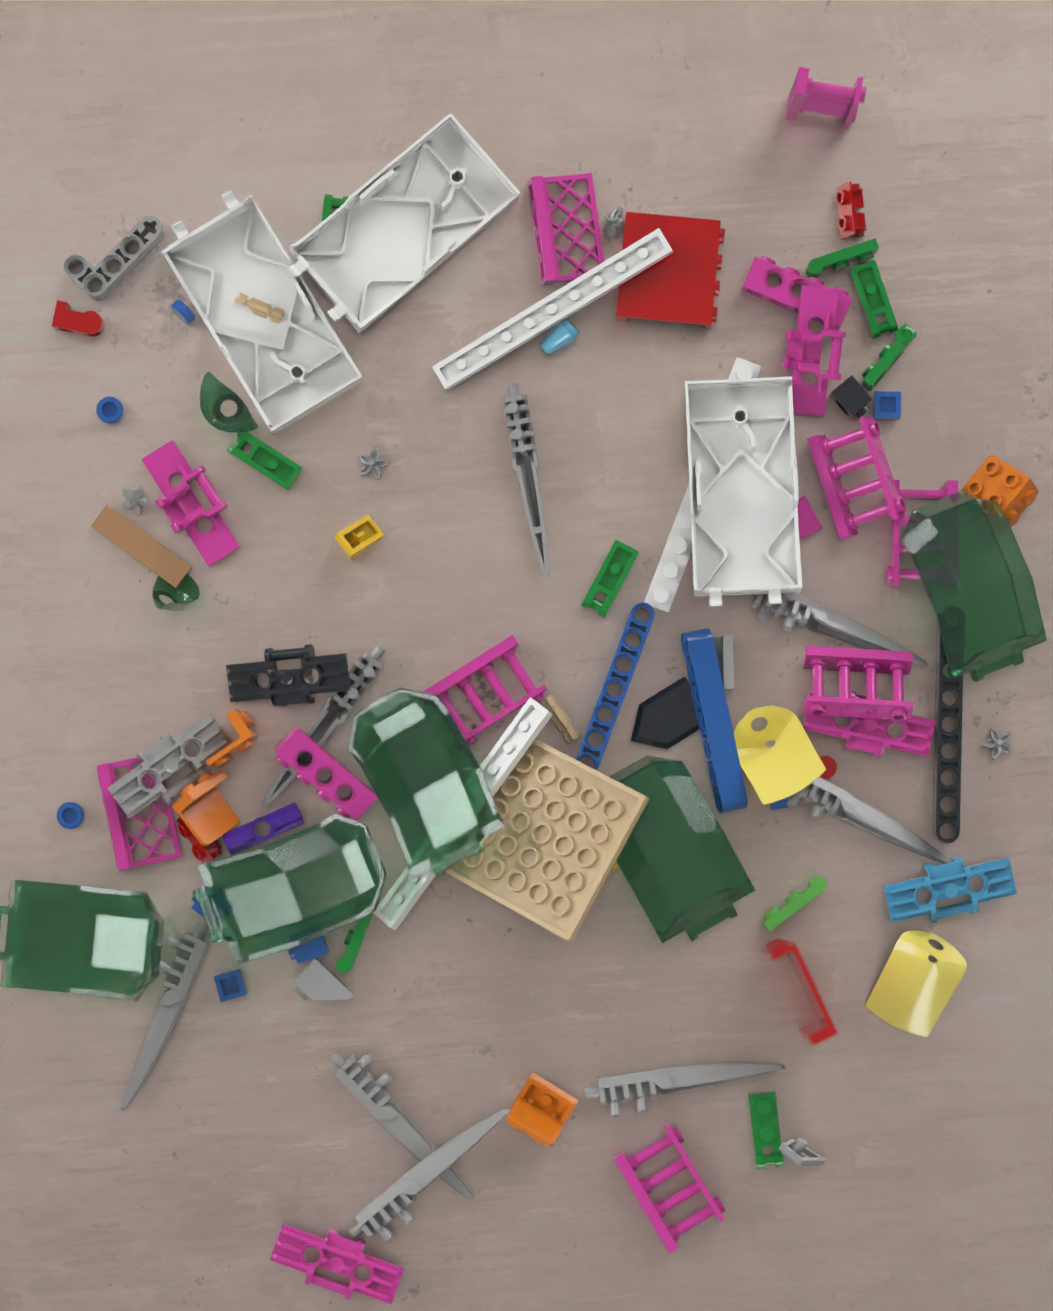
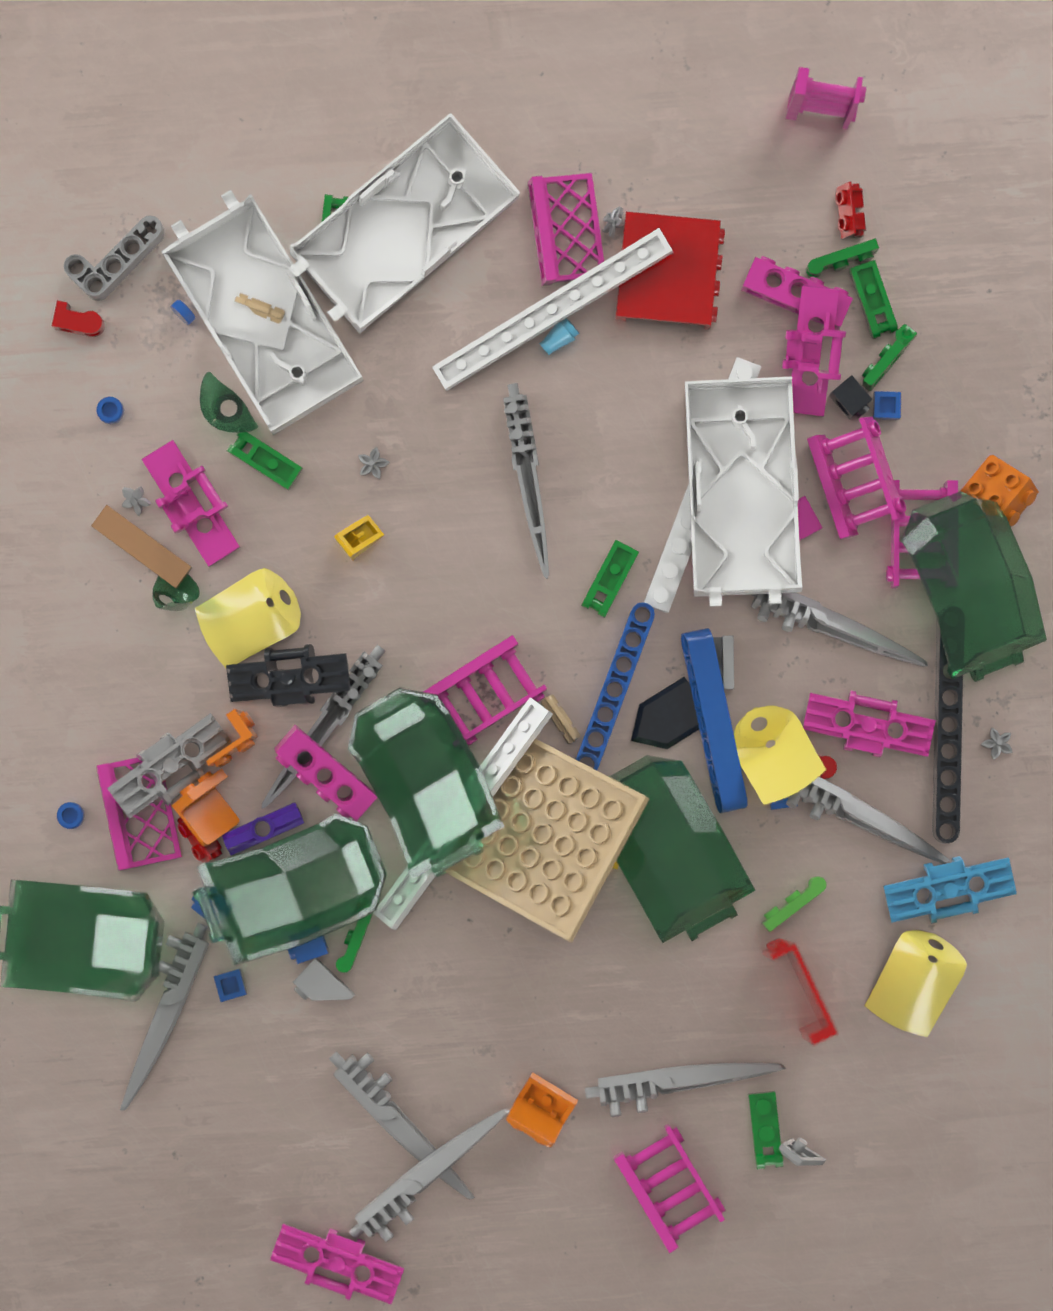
(241, 622): none -> light yellow piece
(858, 660): dark pink fence -> none

